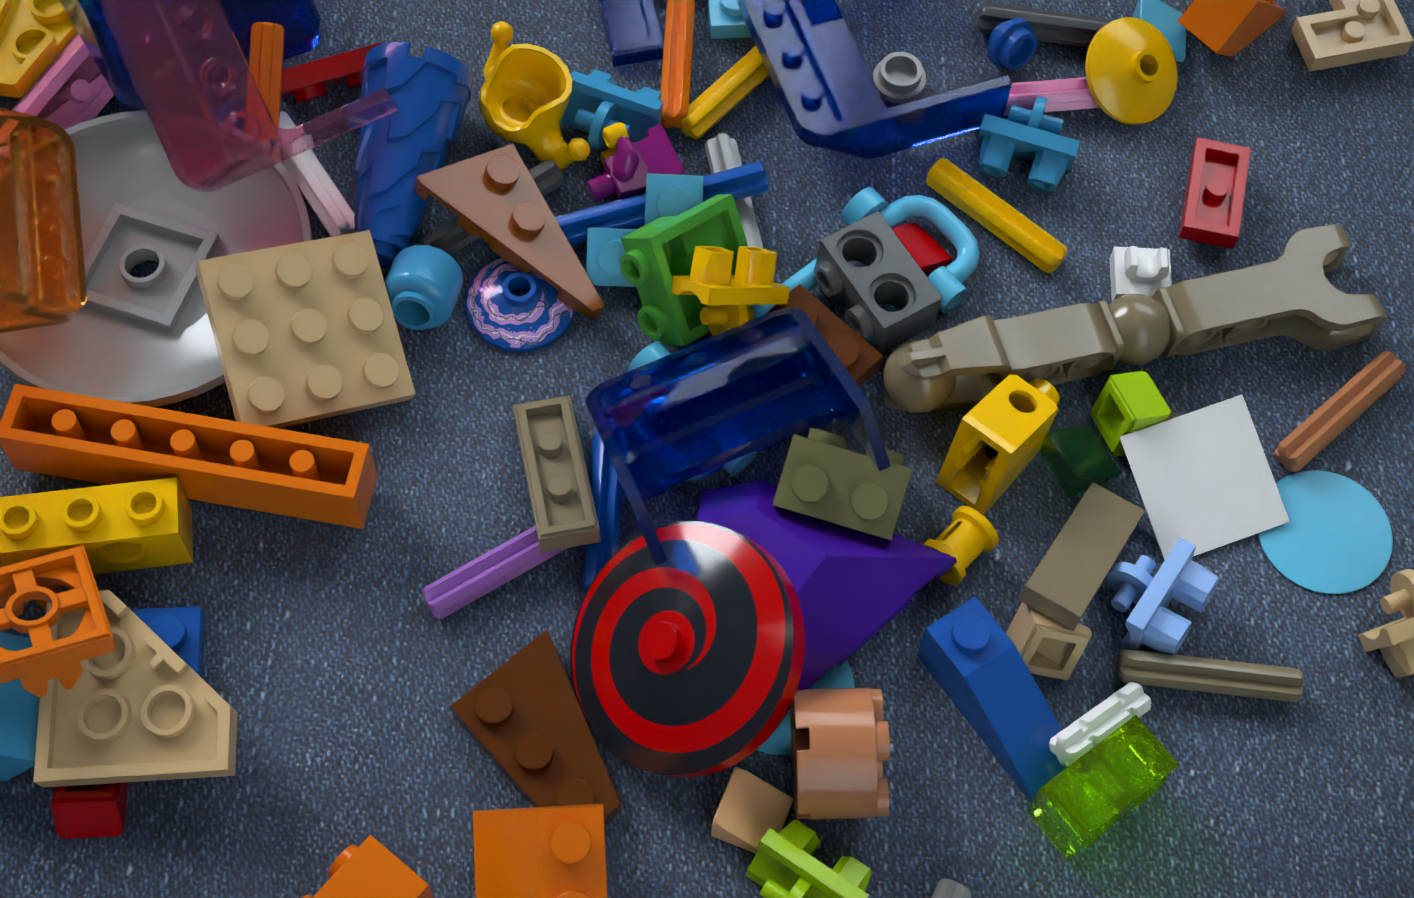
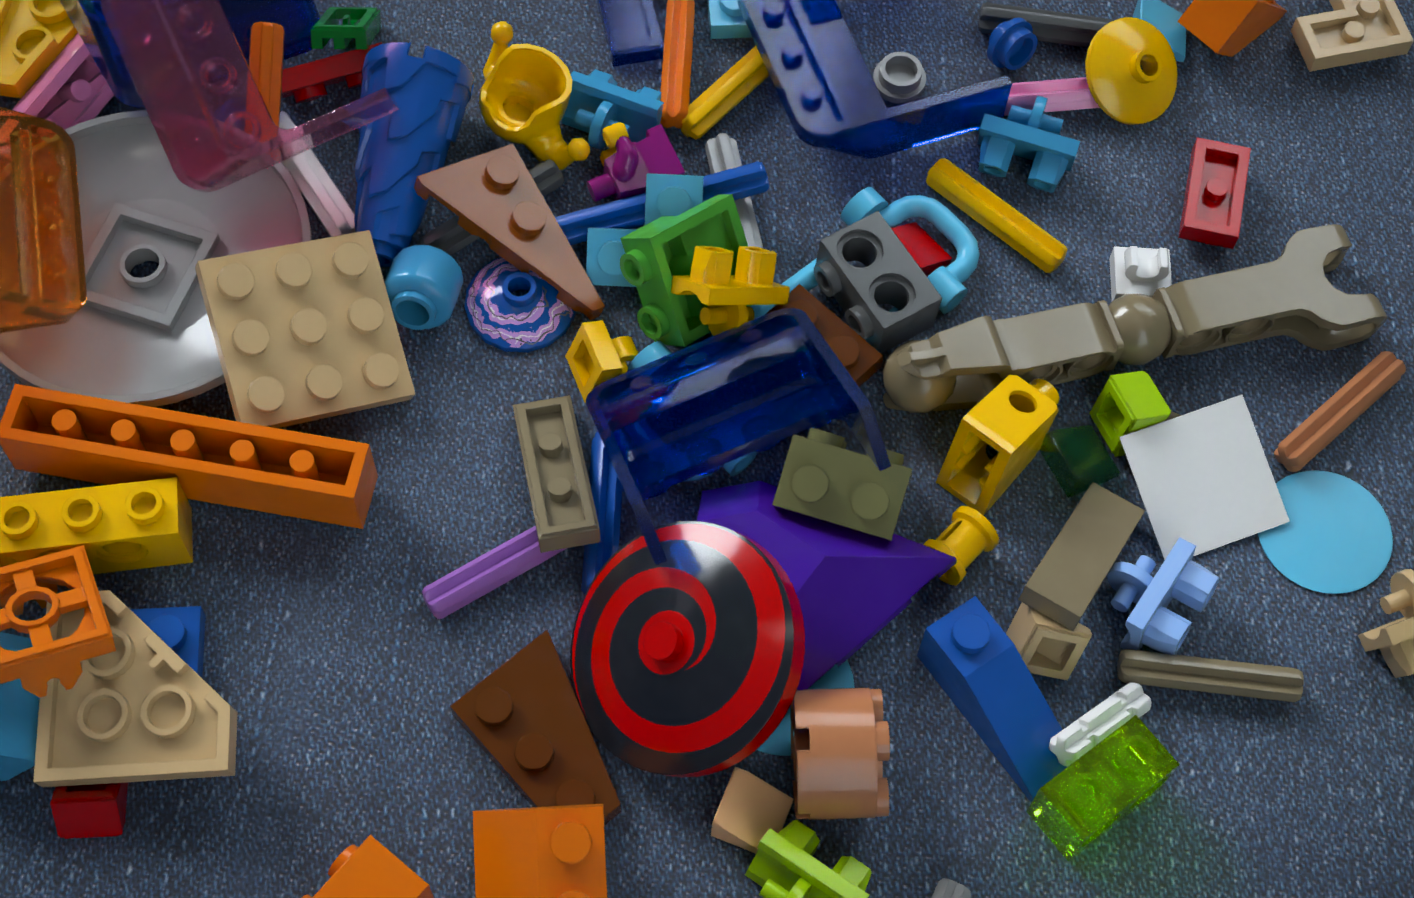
(362, 30): none -> green tile
(597, 357): none -> yellow tile

